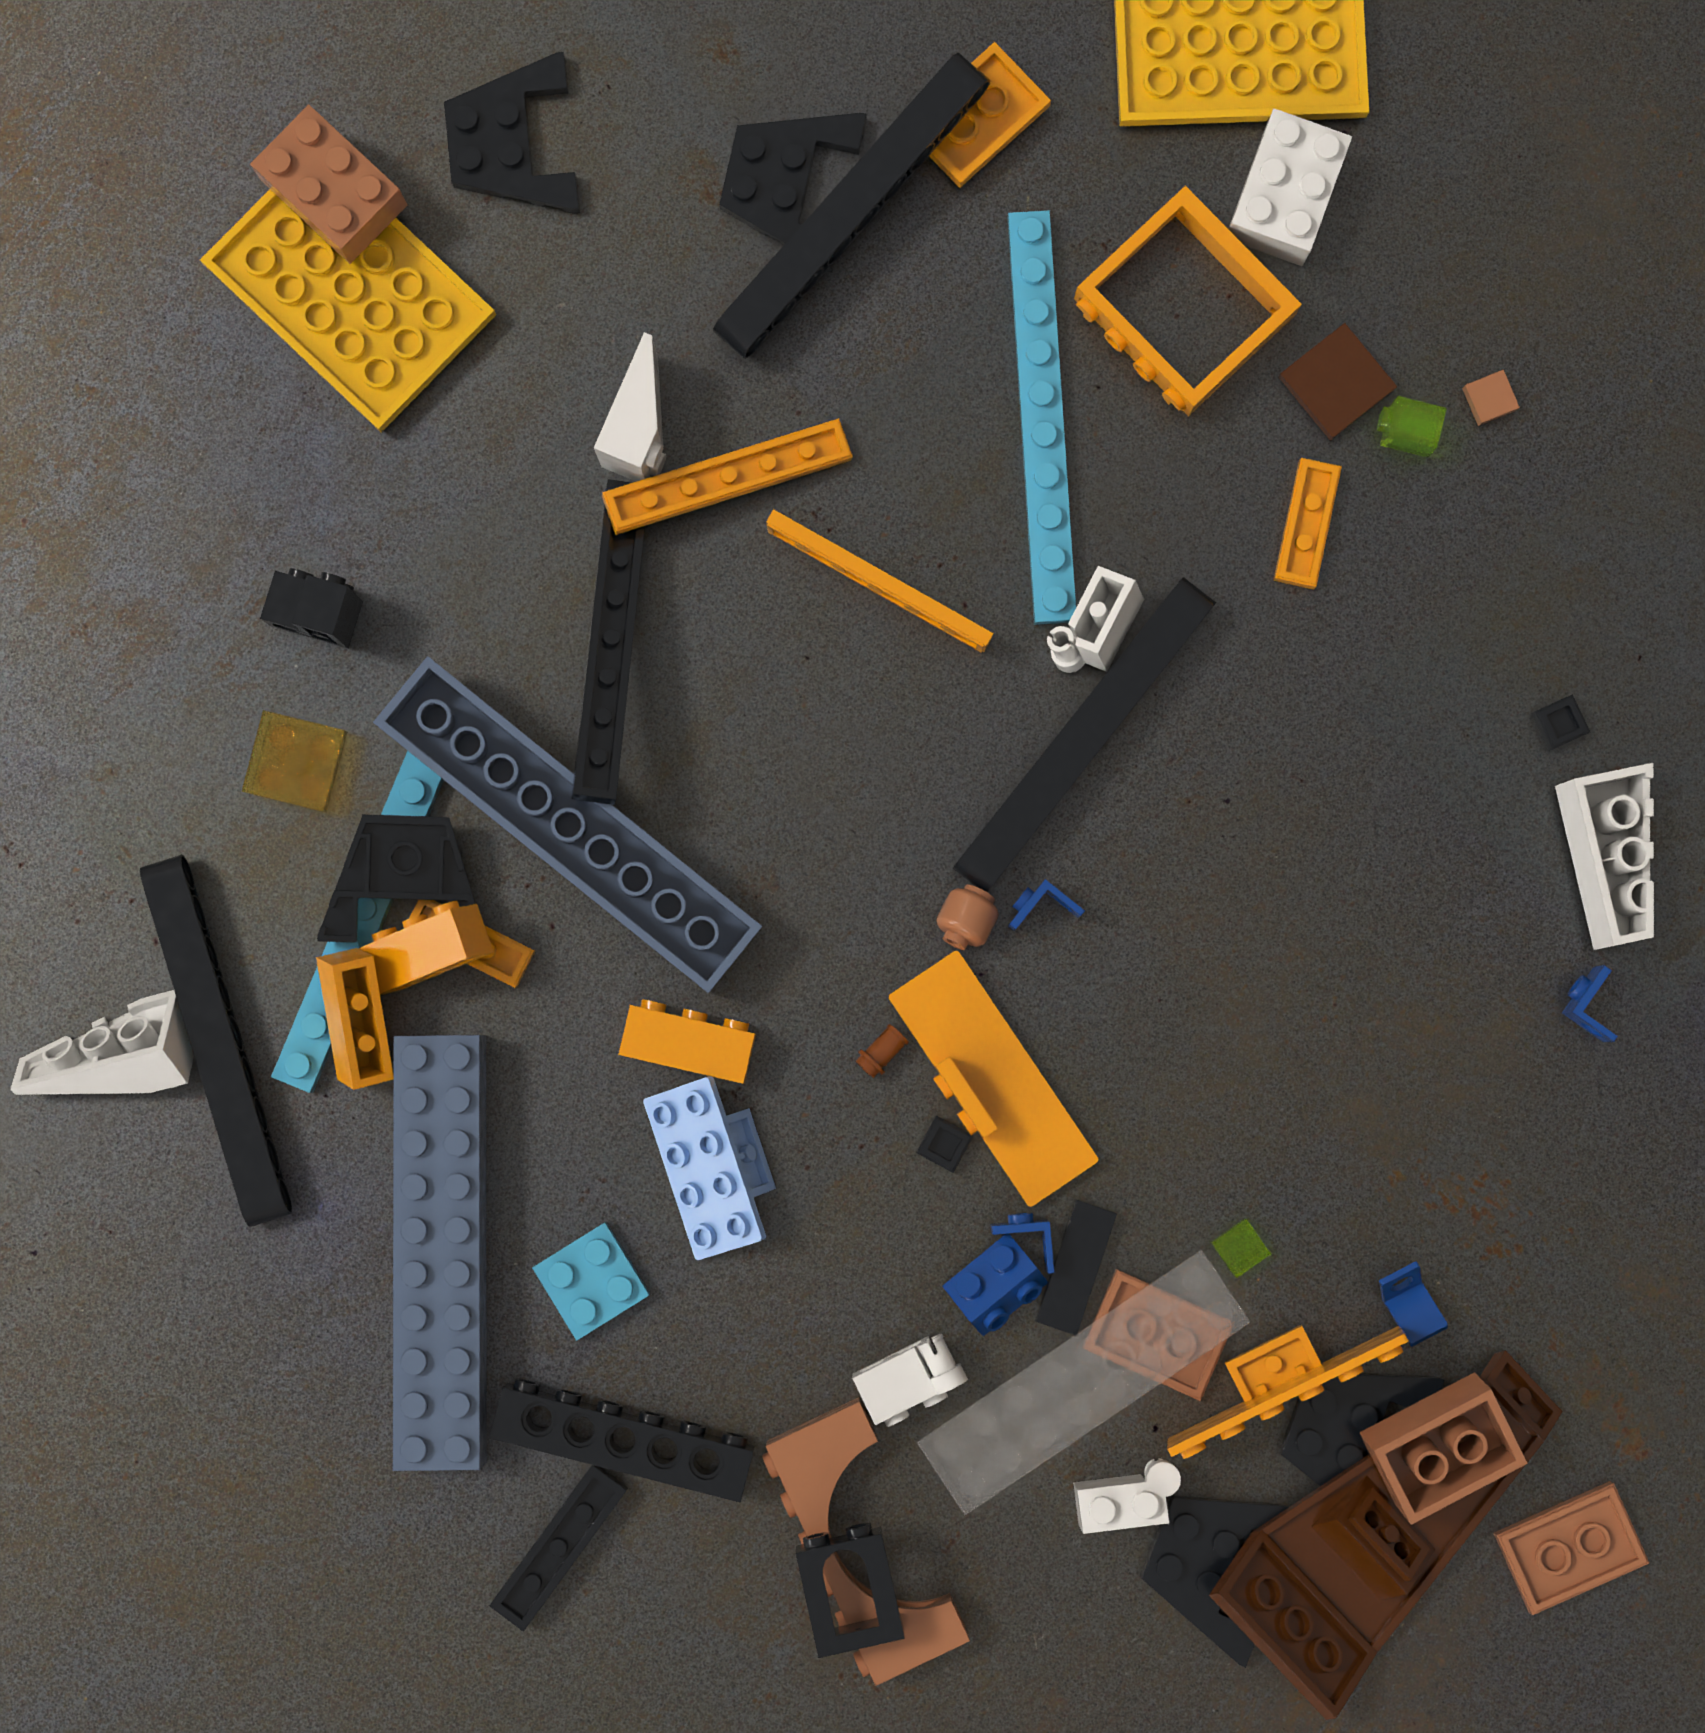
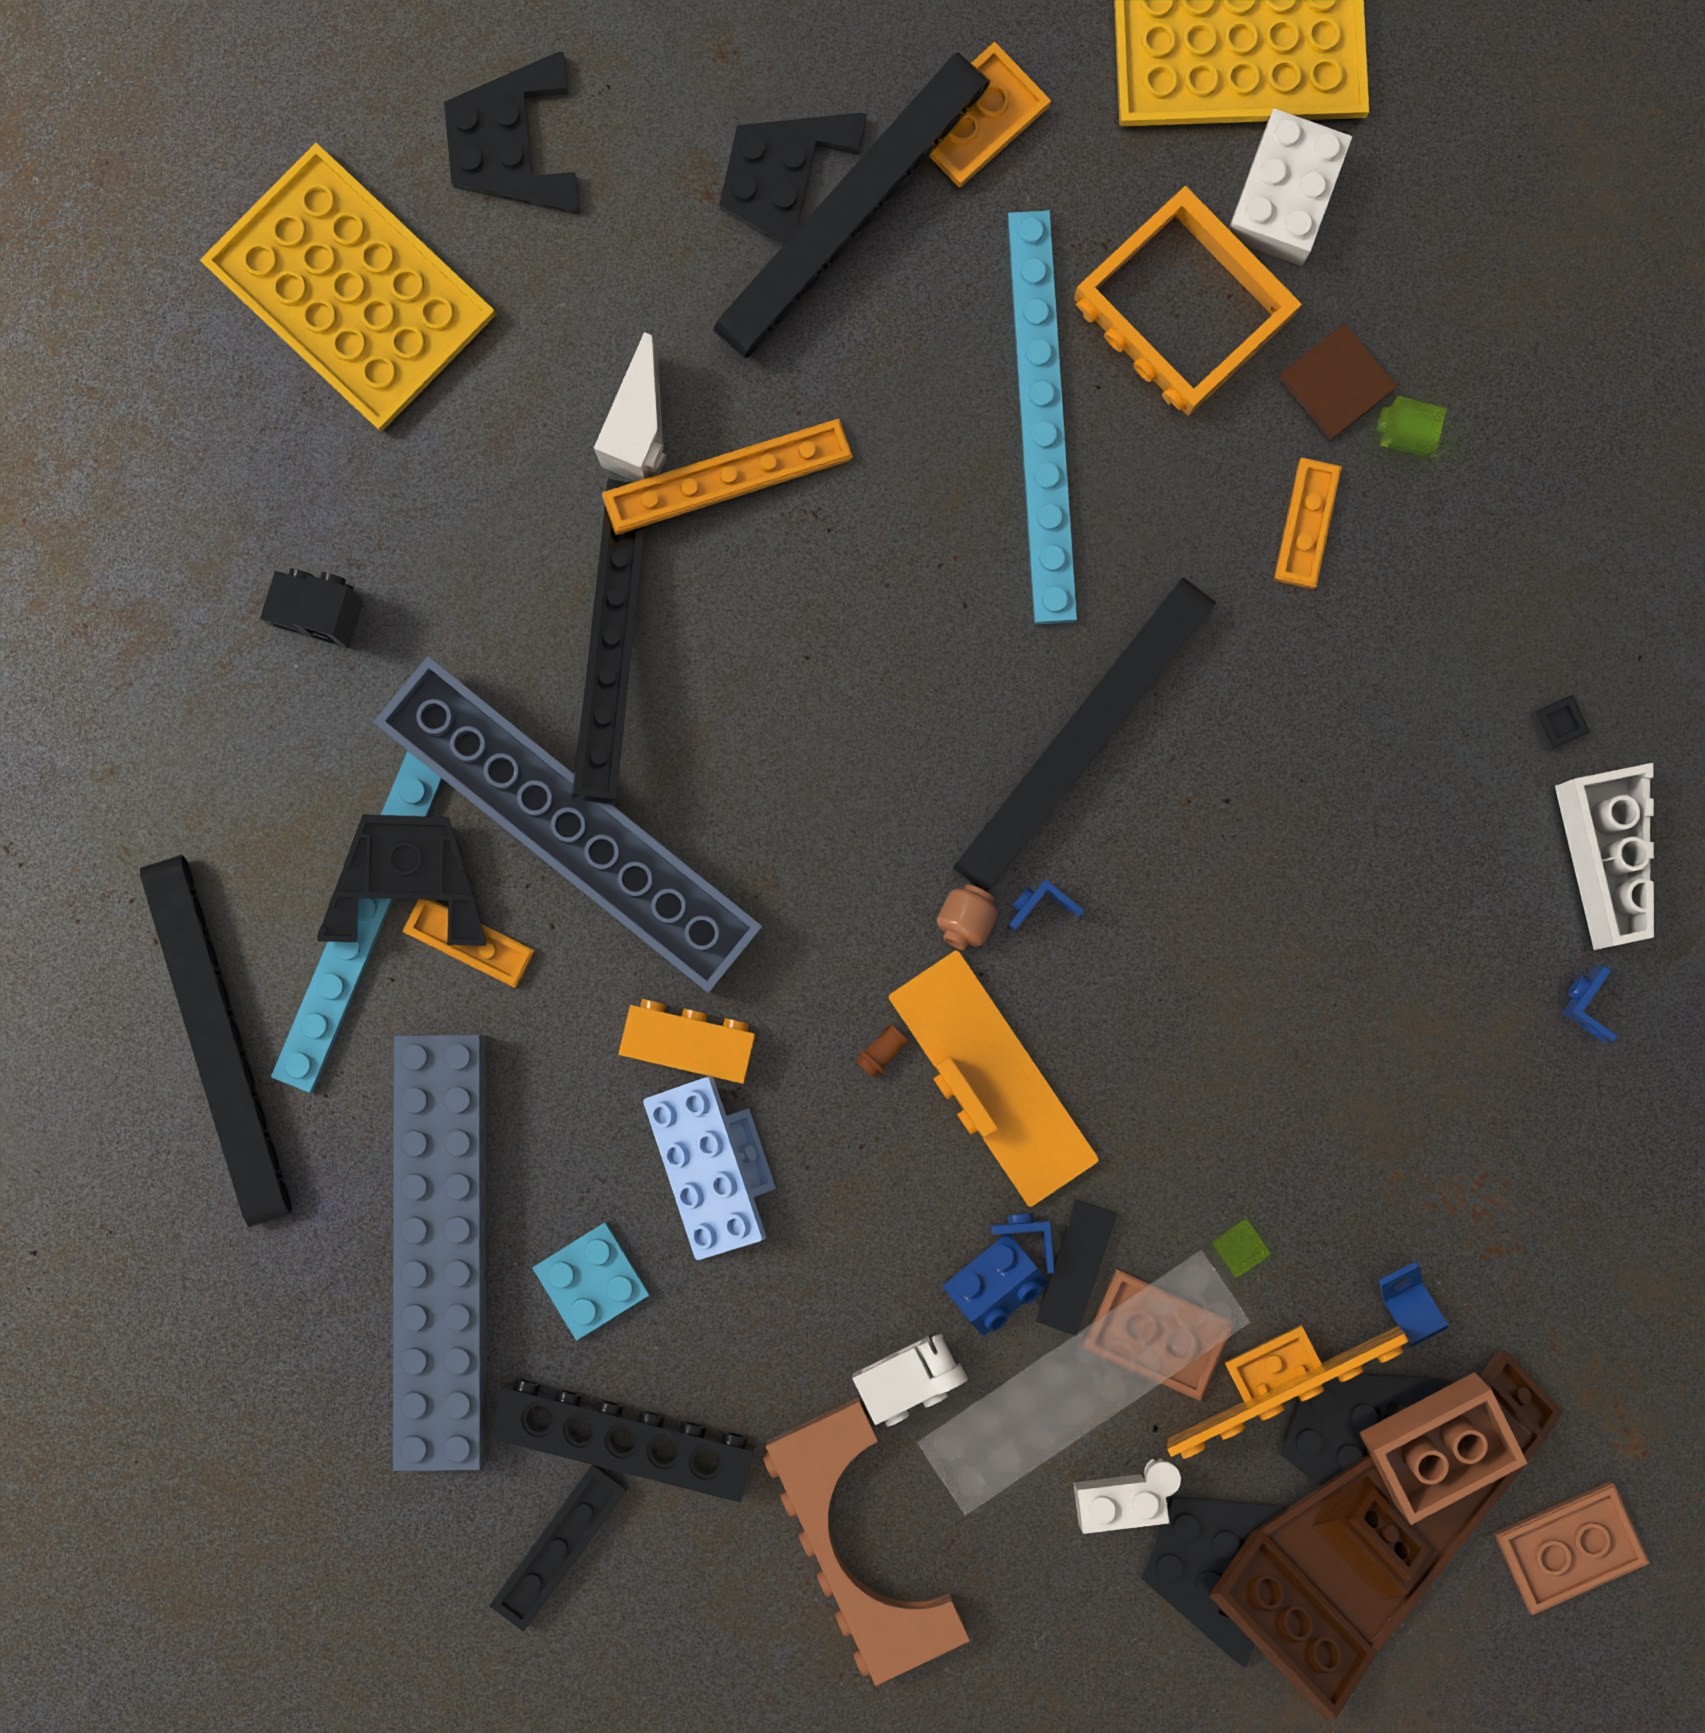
(130, 1054): white wedge -> none
(294, 761): clear yellow plate -> none
(329, 184): nougat brick -> none
(355, 1018): light orange brick -> none
(428, 946): light orange brick -> none
(870, 1547): black panel -> none
(878, 581): light orange tile -> none
(944, 1144): black tile -> none
(1097, 623): white hinge -> none
(1490, 397): nougat tile -> none

